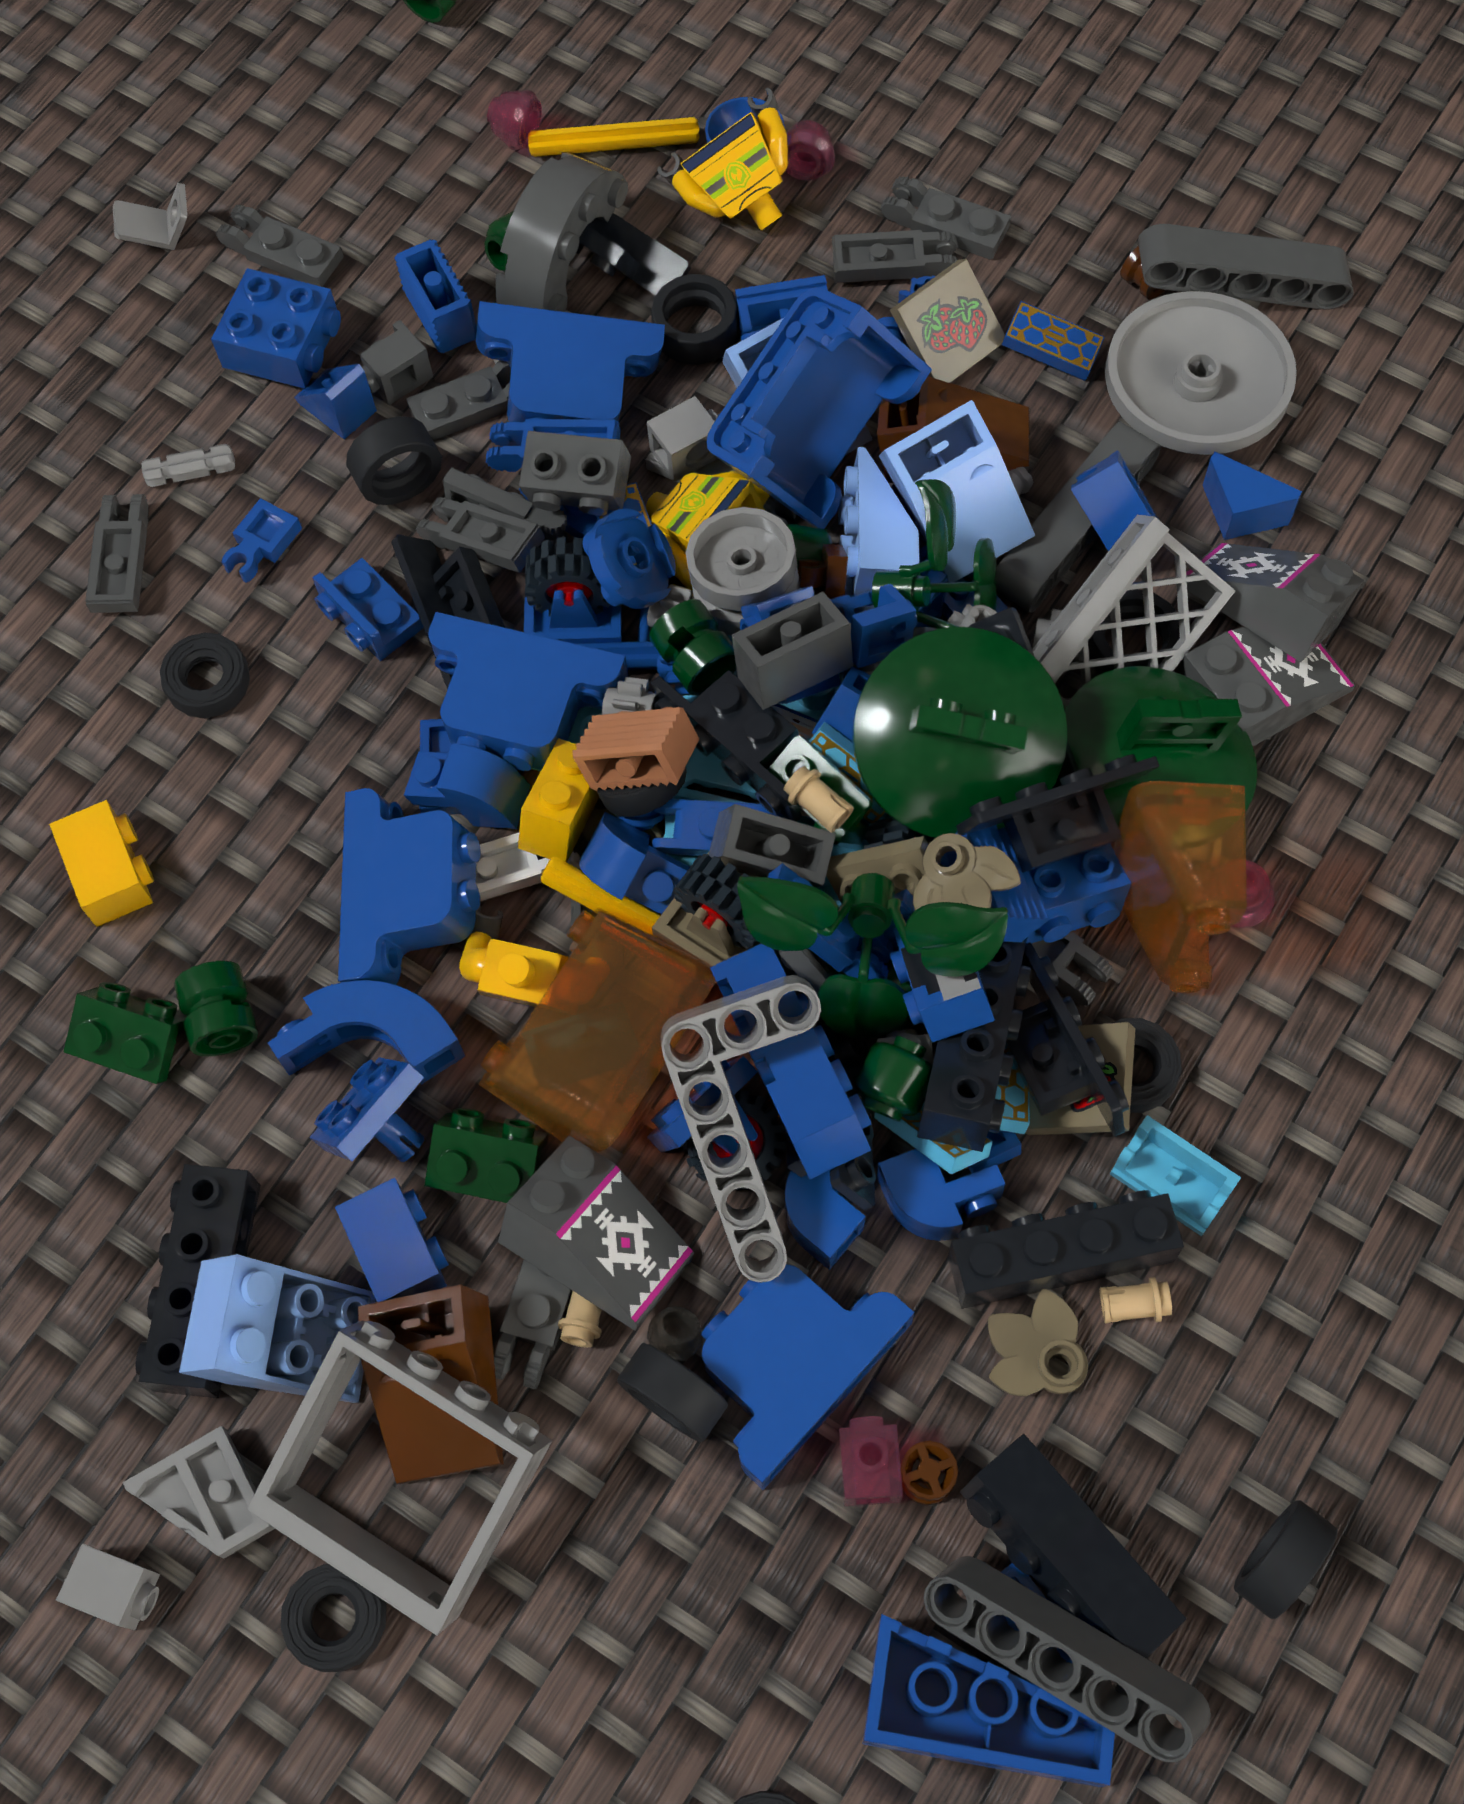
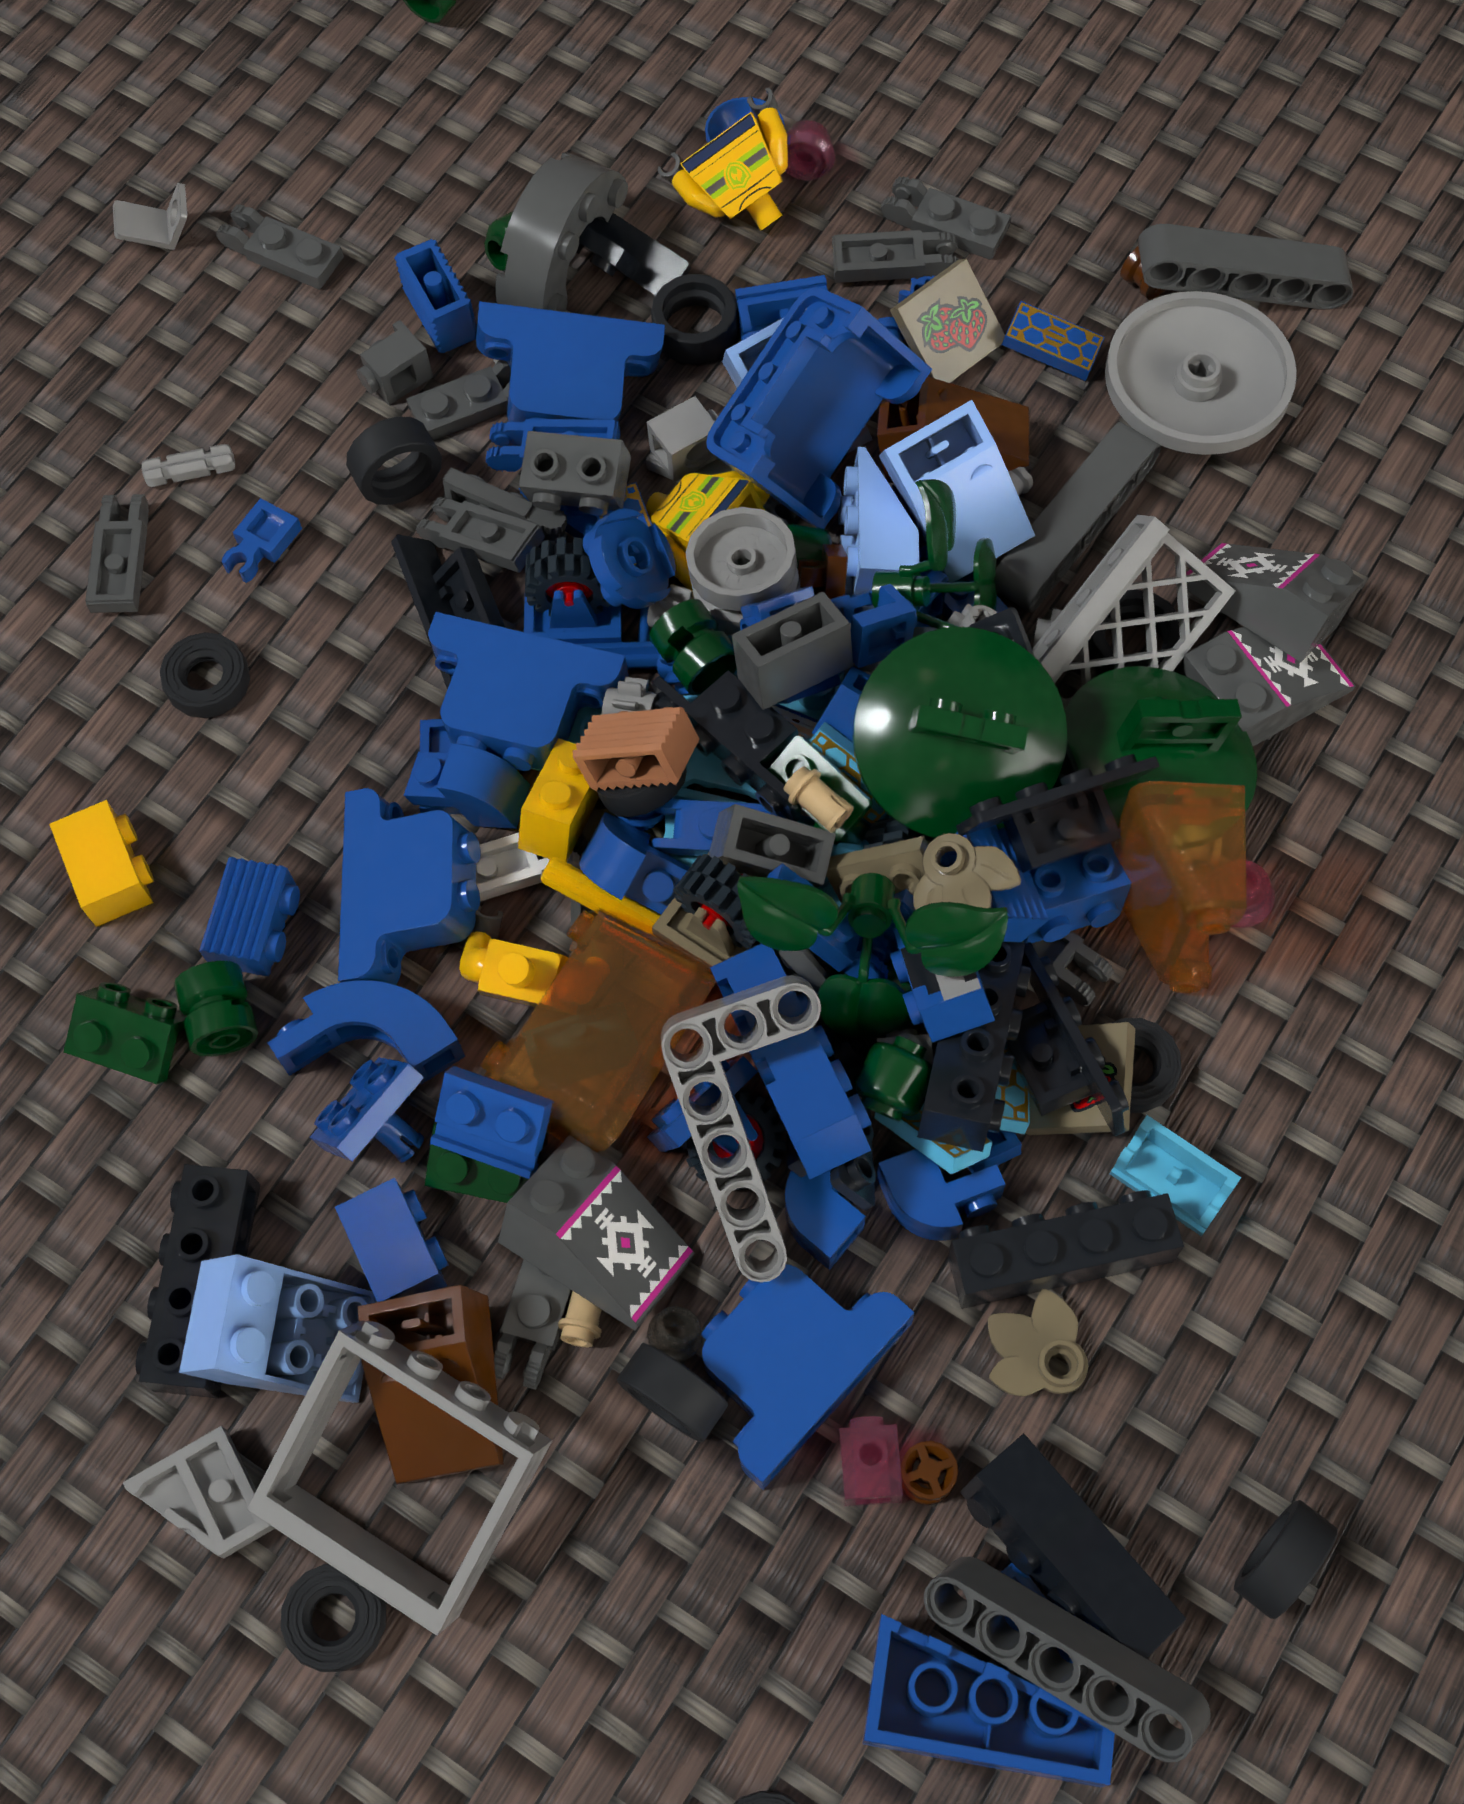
(109, 1588): light grey brick -> none
(250, 915): none -> blue brick
(276, 328): blue brick -> none
(339, 398): blue slope -> none
(368, 608): blue bracket -> none
(491, 1121): none -> blue plate
(514, 116): clear pink cone -> none
(613, 136): yellow axle -> none
(1111, 498): blue hinge -> none
(1136, 1301): tan pin -> none
(1247, 499): blue slope -> none

